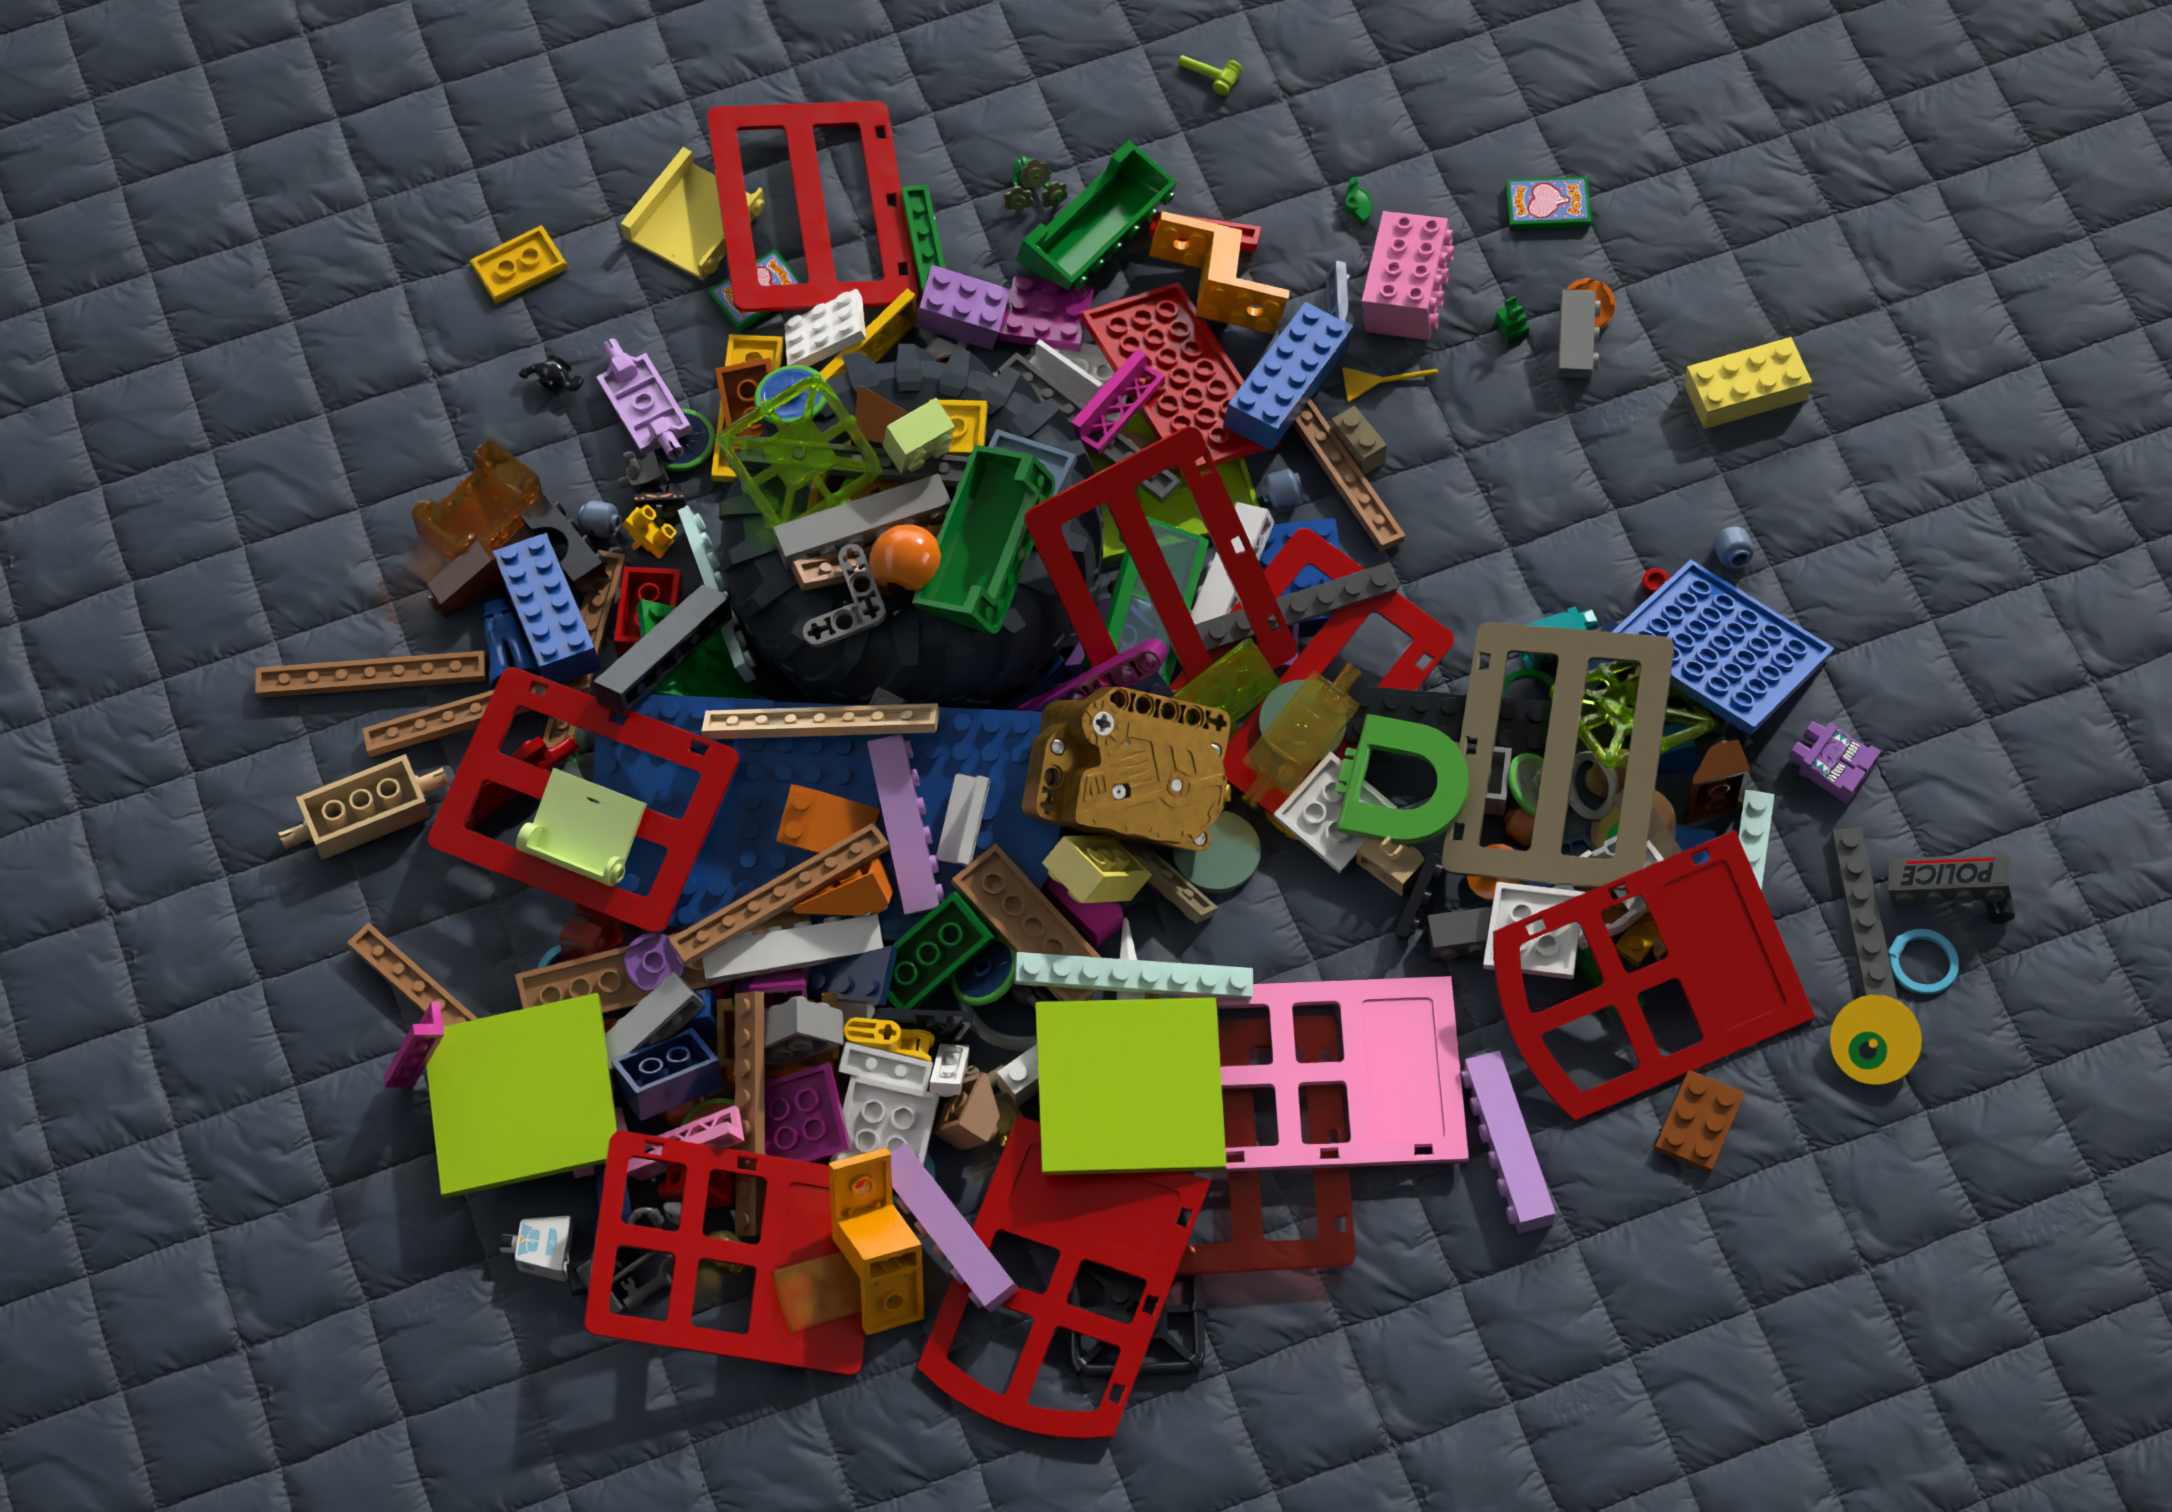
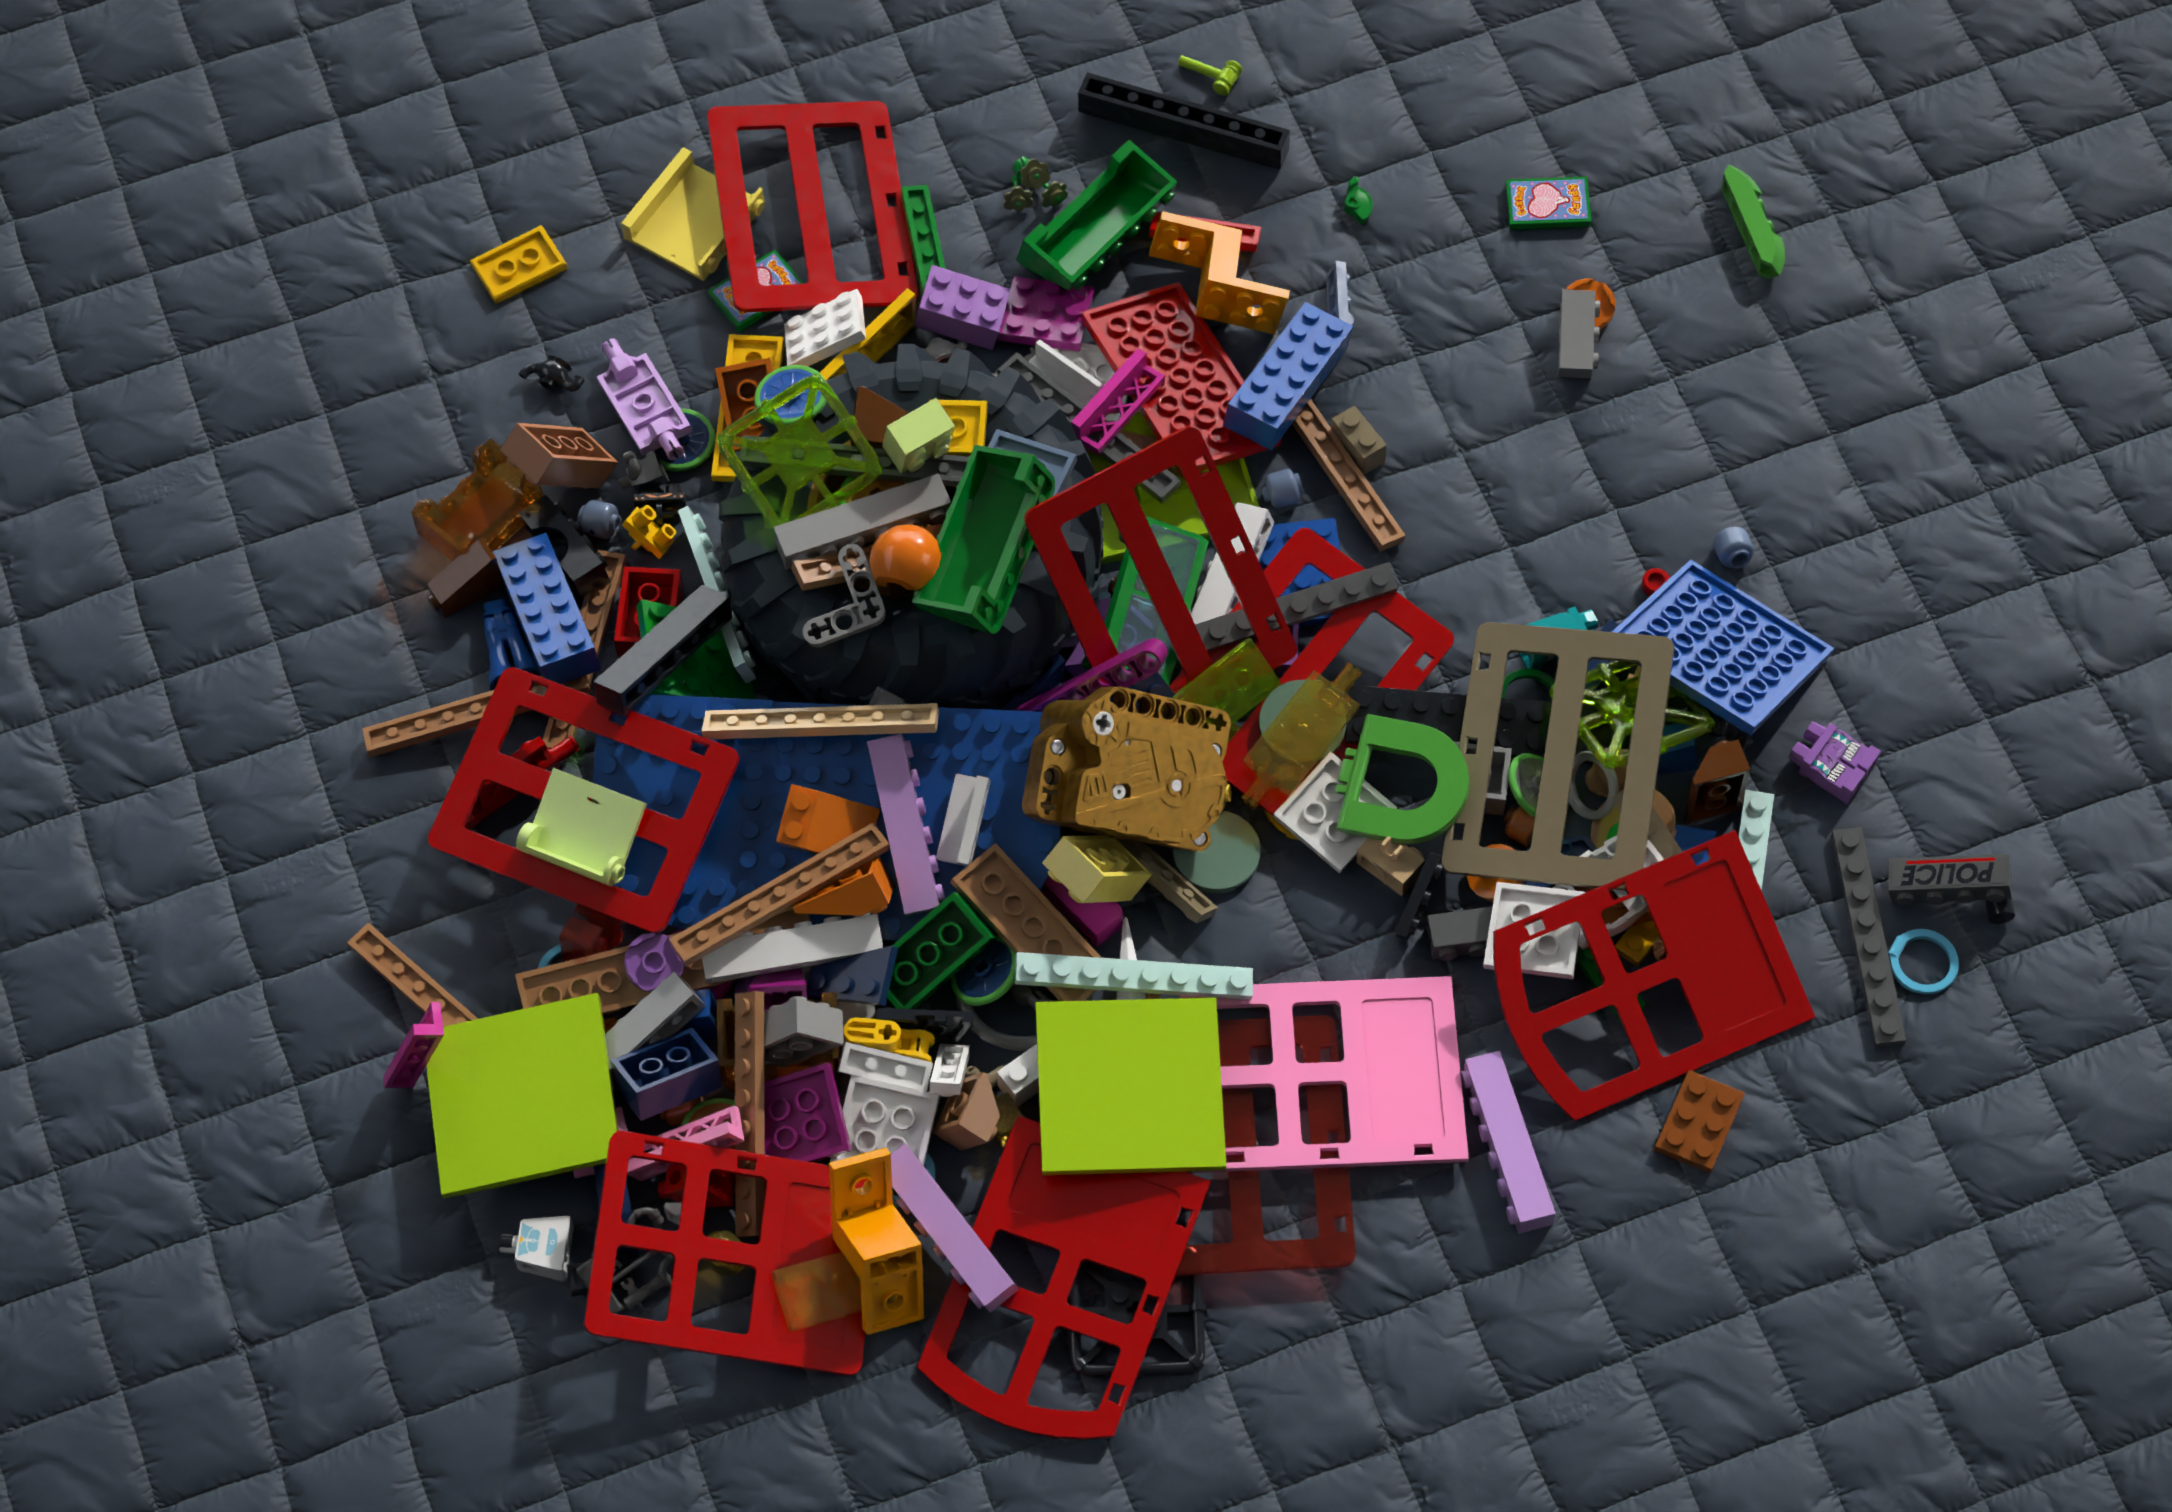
(363, 807): tan brick -> none
(370, 674): medium nougat plate -> none
(558, 456): none -> nougat brick
(1183, 120): none -> black brick
(1360, 382): yellow piece -> none
(1407, 275): bright pink brick -> none
(1511, 320): green piece -> none
(1747, 383): light yellow brick -> none
(1757, 232): none -> bright green brick
(1875, 1040): yellow tile -> none

